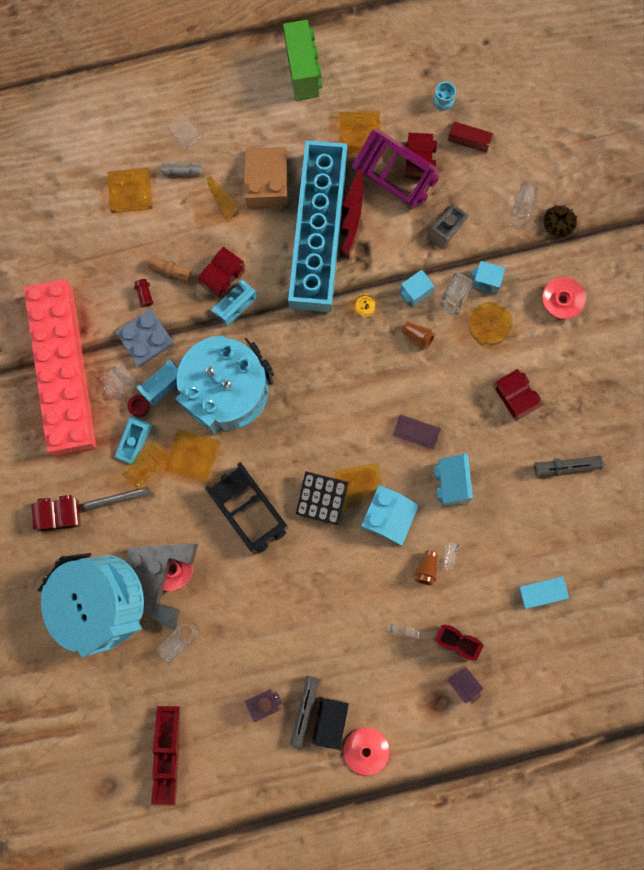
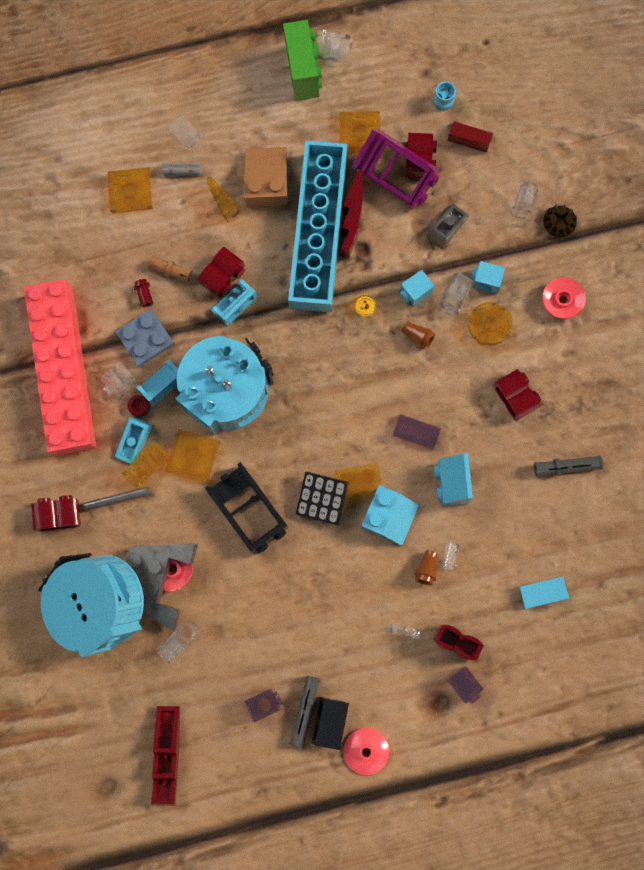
(332, 47): none -> clear cylinder

